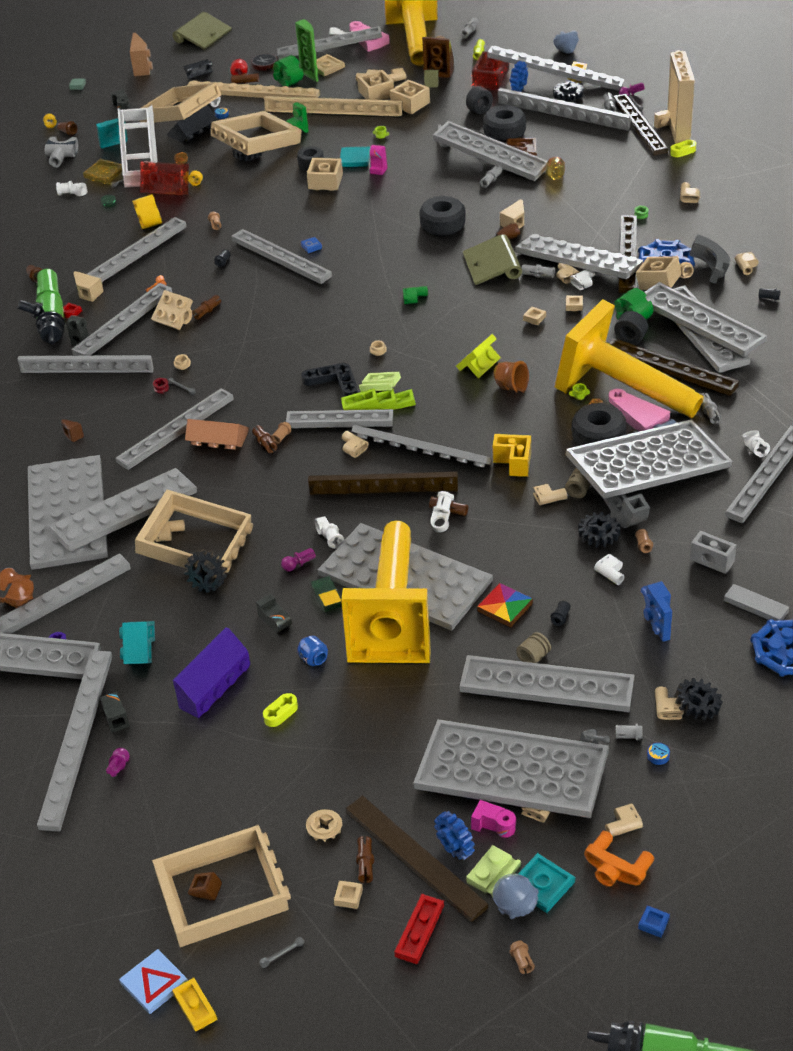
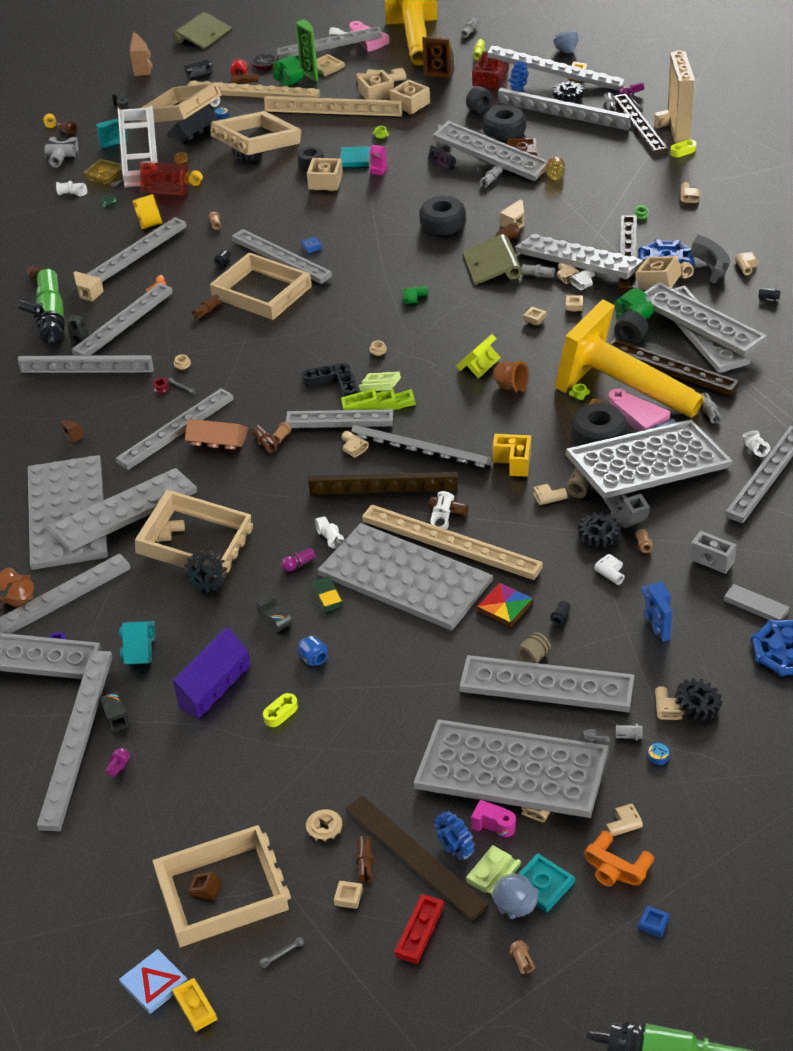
(71, 309): red tile -> none
(77, 84): sand green tile -> none
(173, 310): tan plate -> none
(298, 280): none -> tan window
(300, 117): green slope -> none
(390, 619): yellow piece -> none
(431, 78): olive slope -> none
(441, 157): none -> black hinge
(453, 542): none -> tan plate

